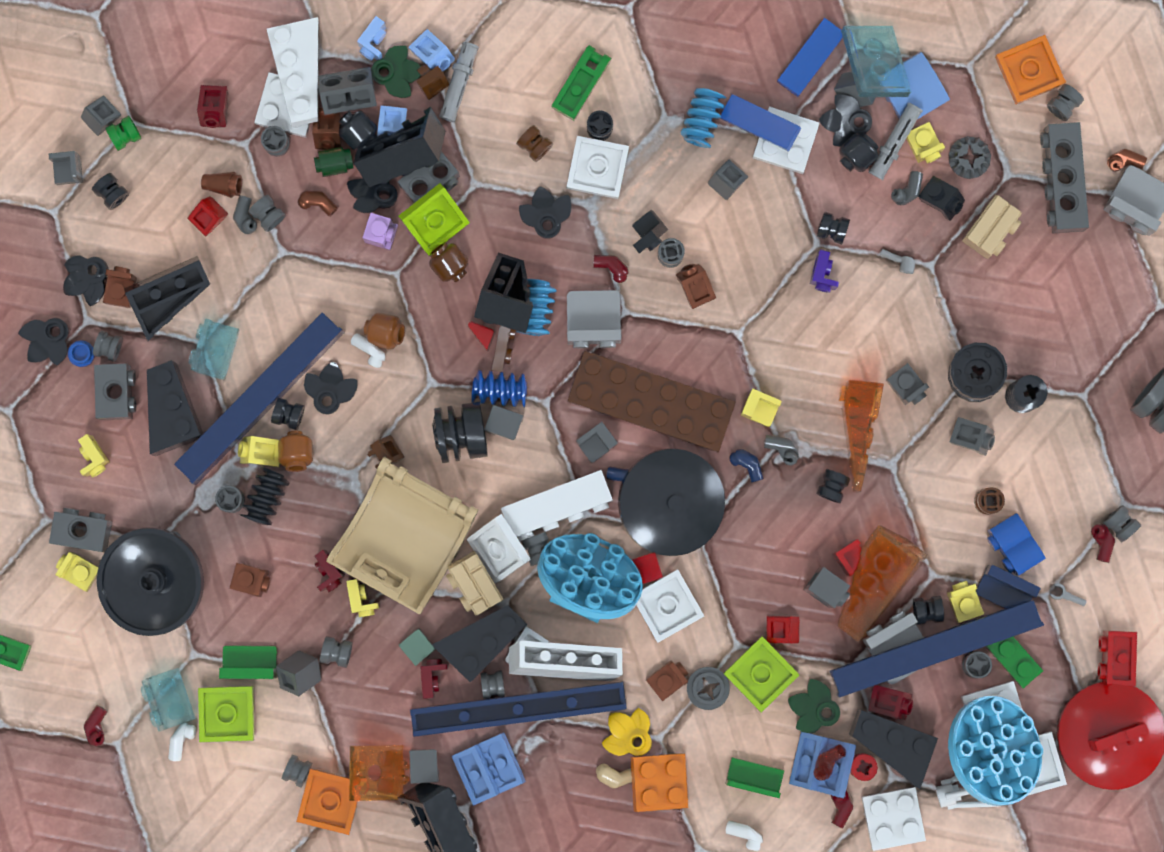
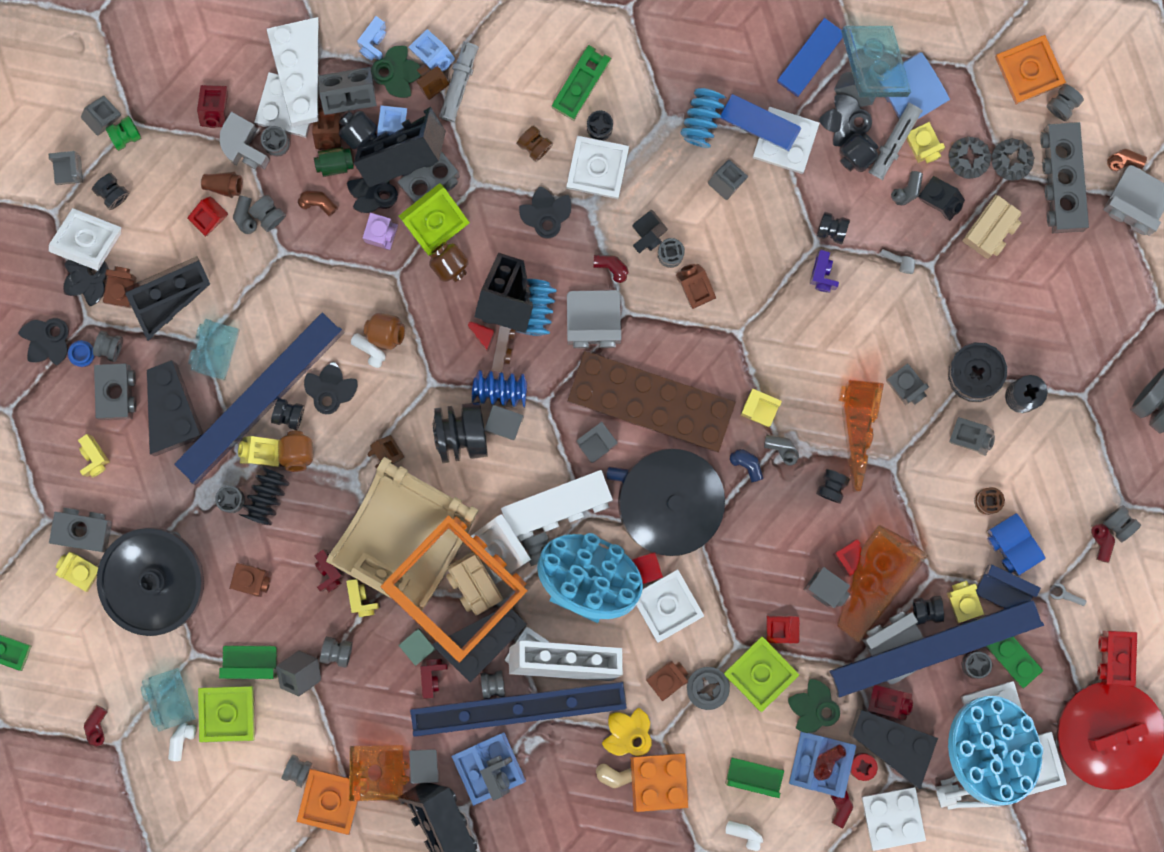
(84, 239): none -> white plate
(234, 141): none -> light grey brick
(478, 547): none -> orange window
(495, 779): none -> dark grey bracket
(1001, 162): none -> dark grey gear

